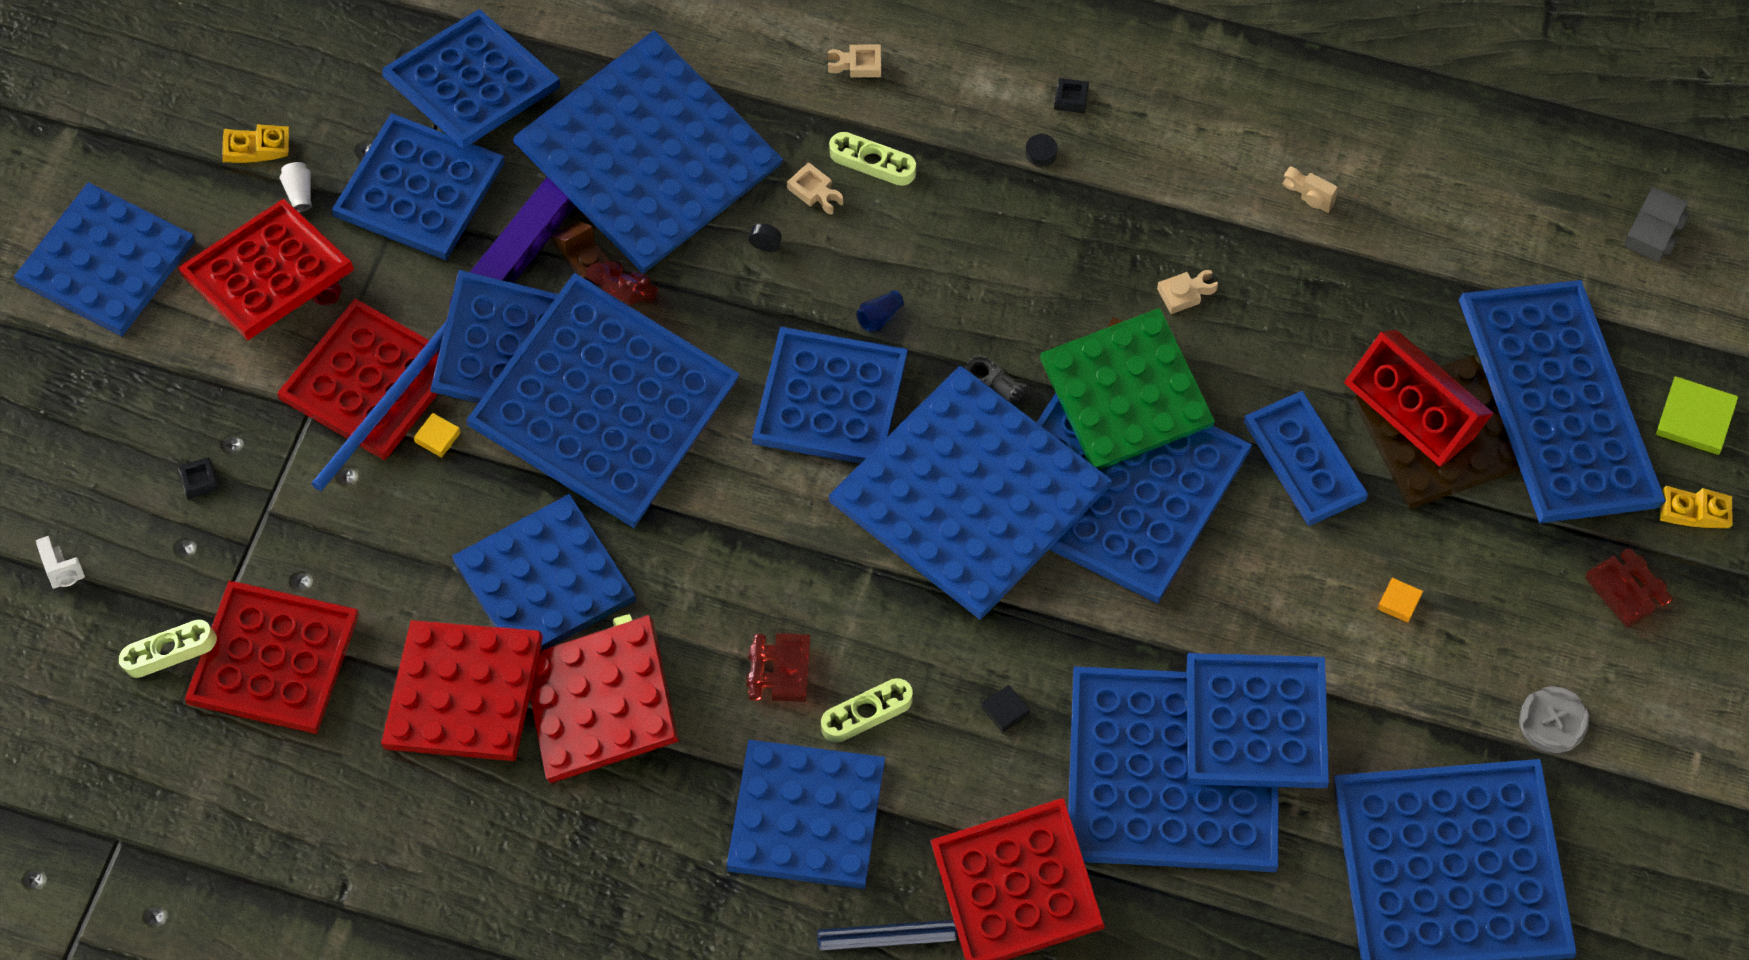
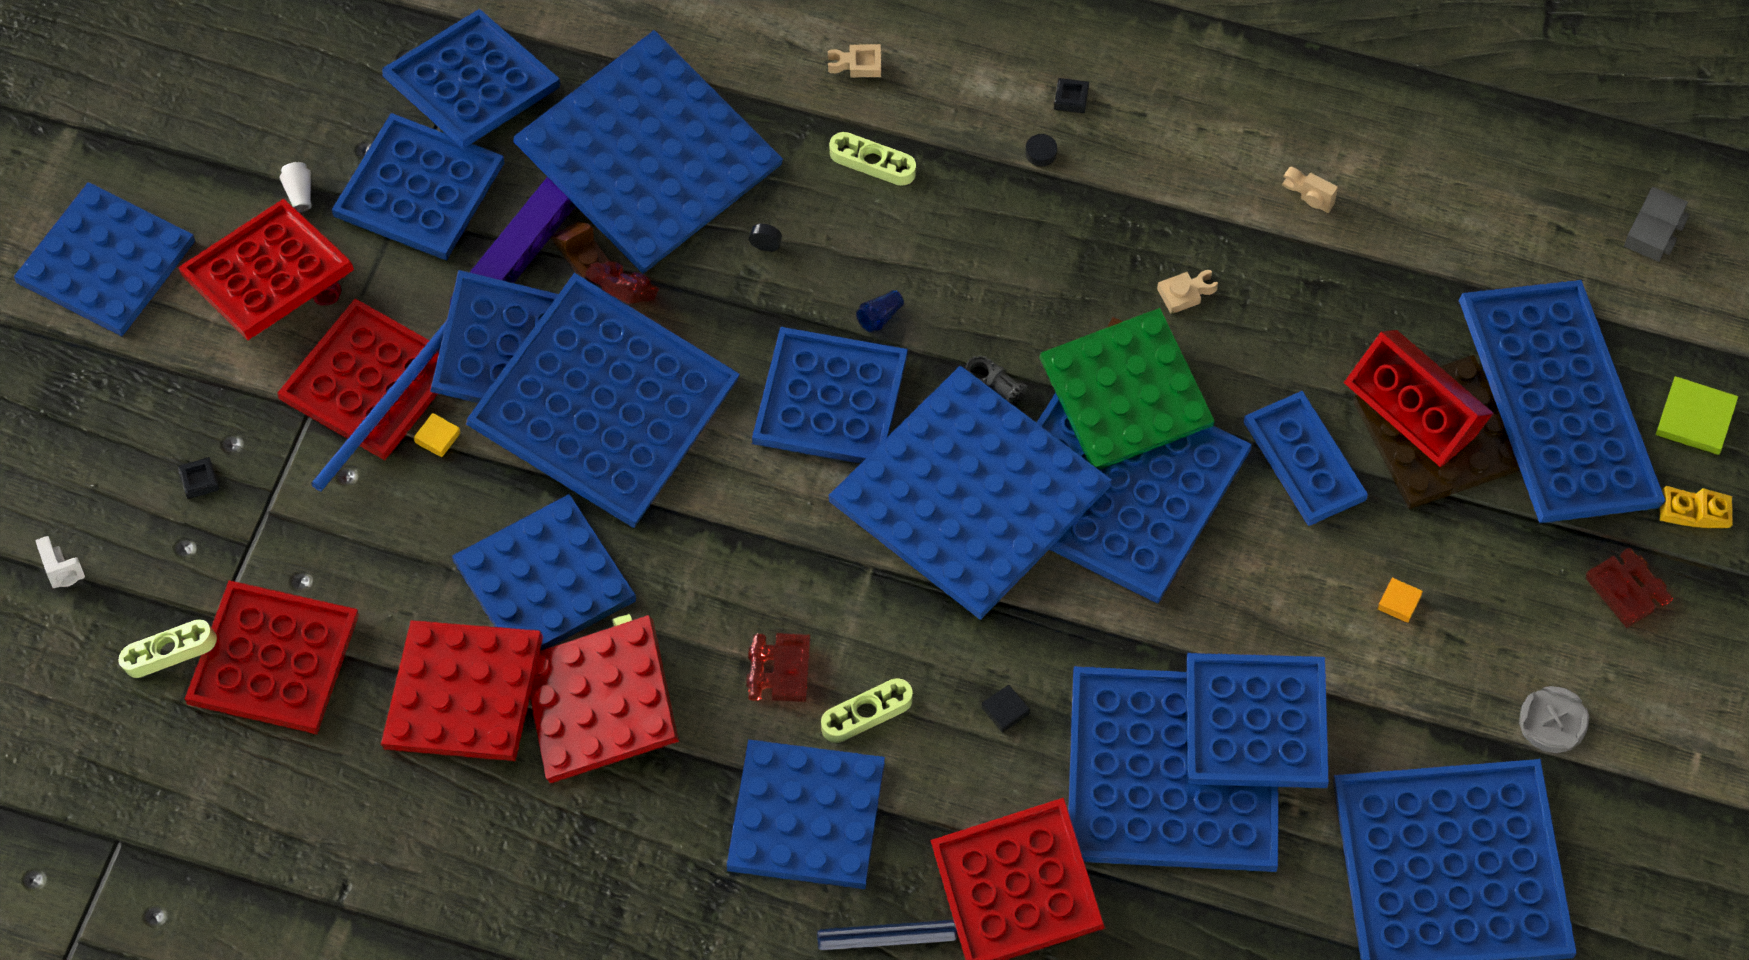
(264, 144): yellow slope -> none
(813, 186): tan plate -> none

